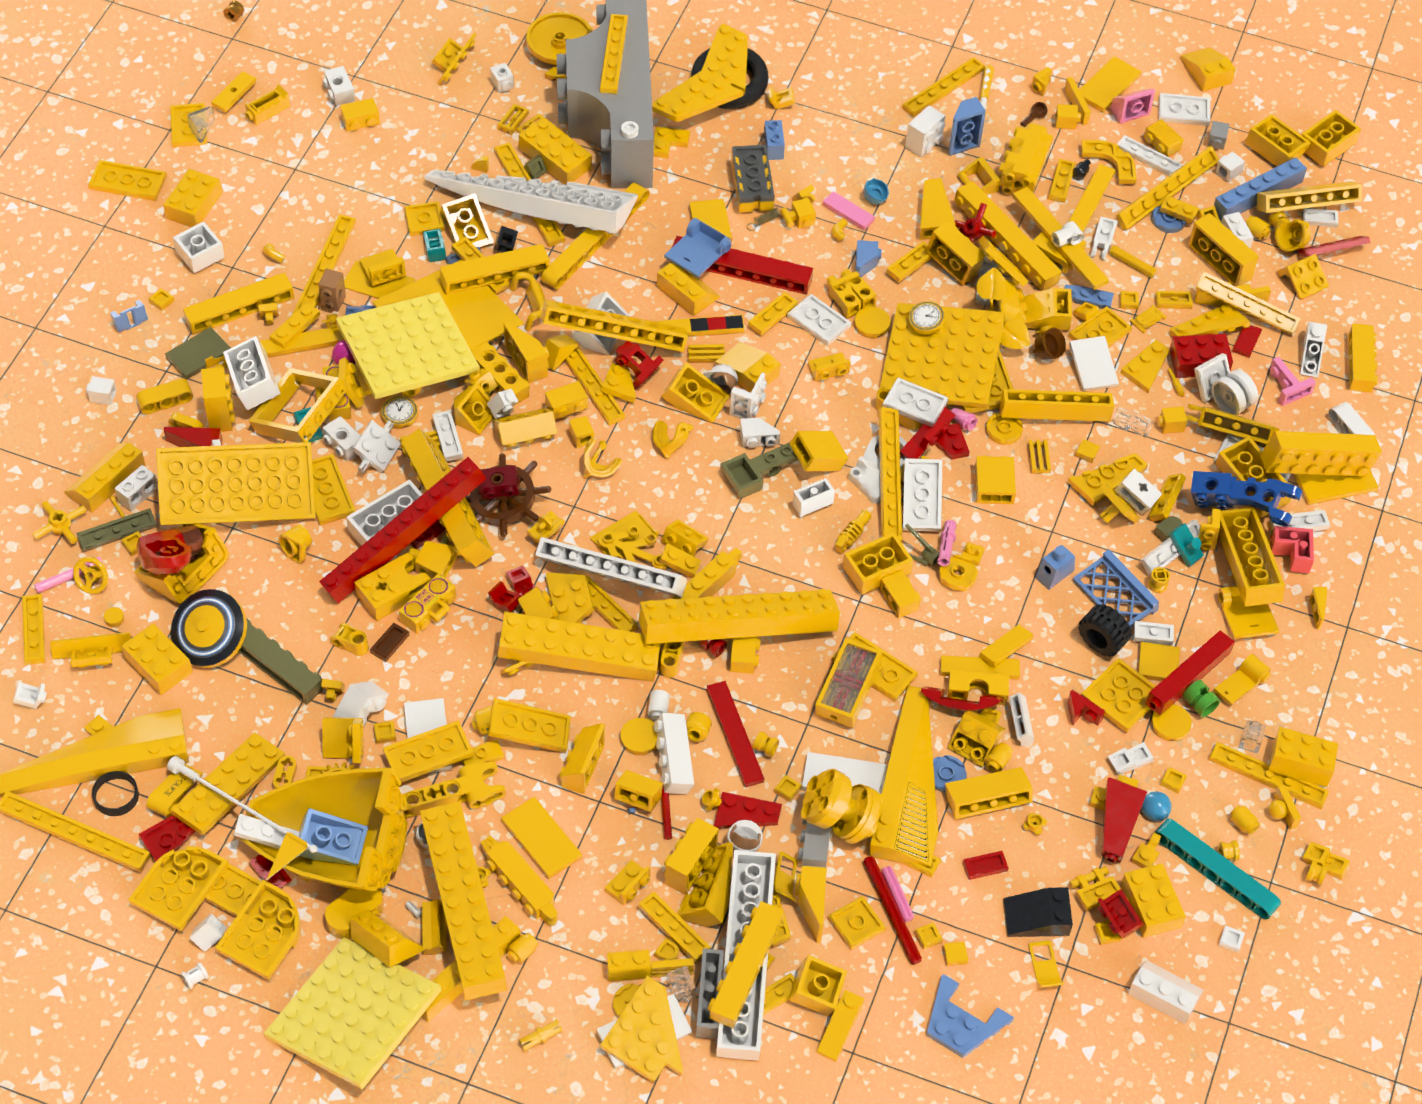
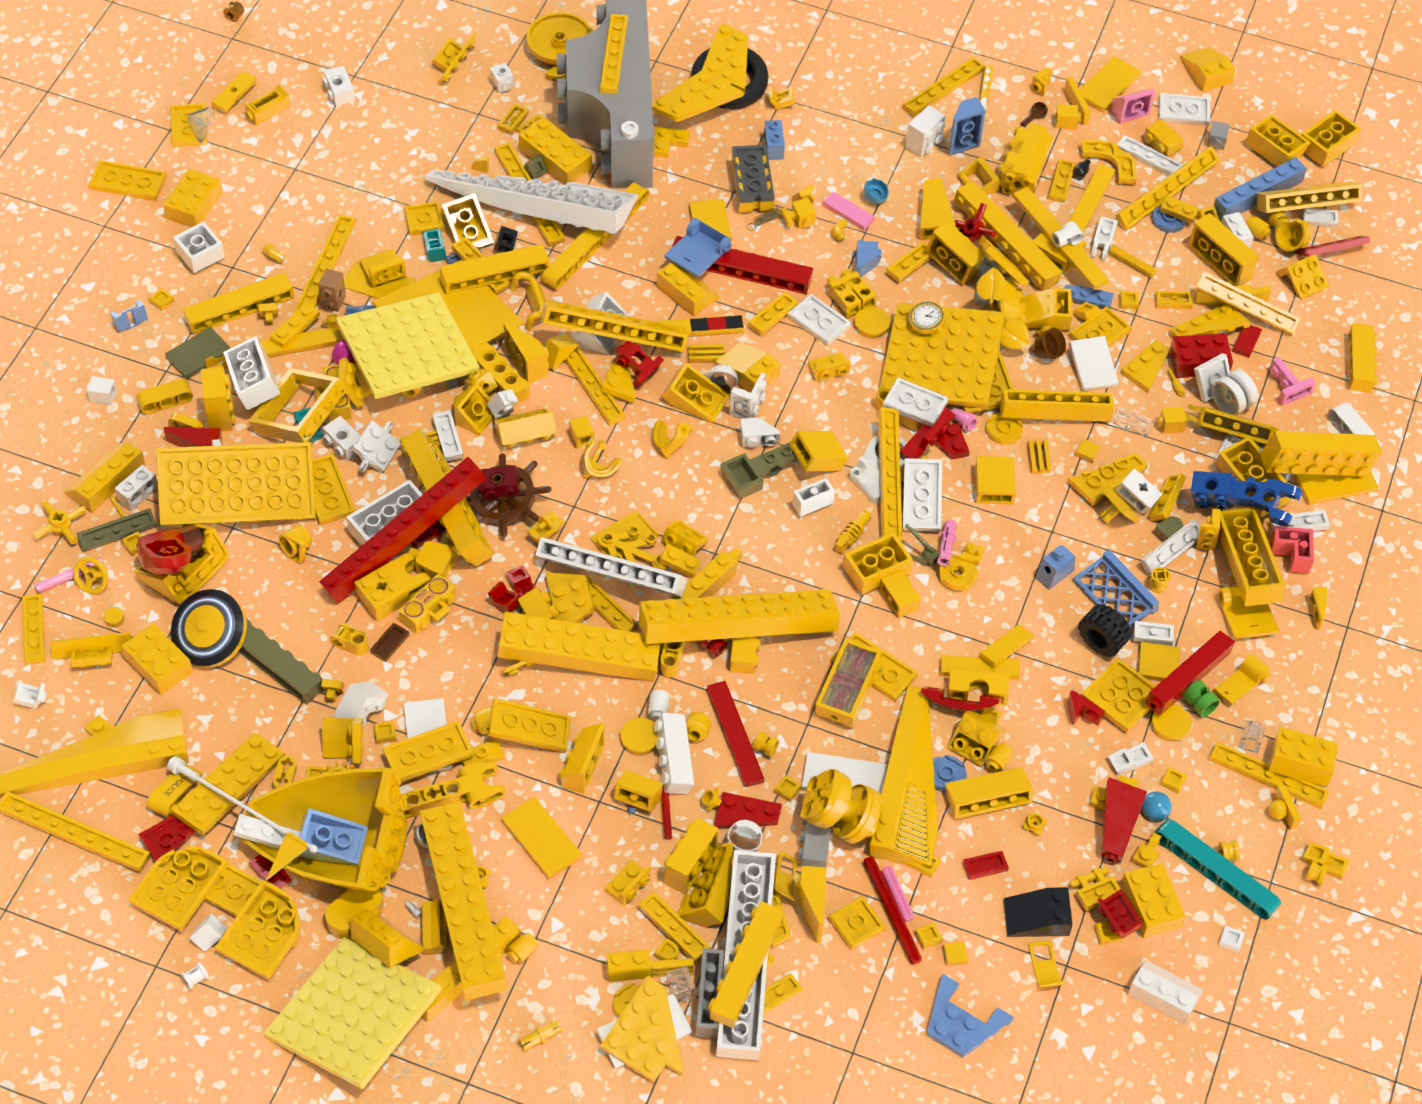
(111, 776): black tyre -> none
(360, 114): yellow brick -> none
(400, 411): tile -> none
(521, 879): yellow hinge -> none
(566, 400): yellow brick -> none
(818, 985): yellow brick -> none
(841, 1025): yellow slope -> none
(1020, 700): white piece -> none
(1147, 318): yellow piece -> none
(1186, 544): teal tile -> none
(1230, 166): white brick -> none
(1244, 819): yellow brick -> none
(1313, 349): white slope -> none

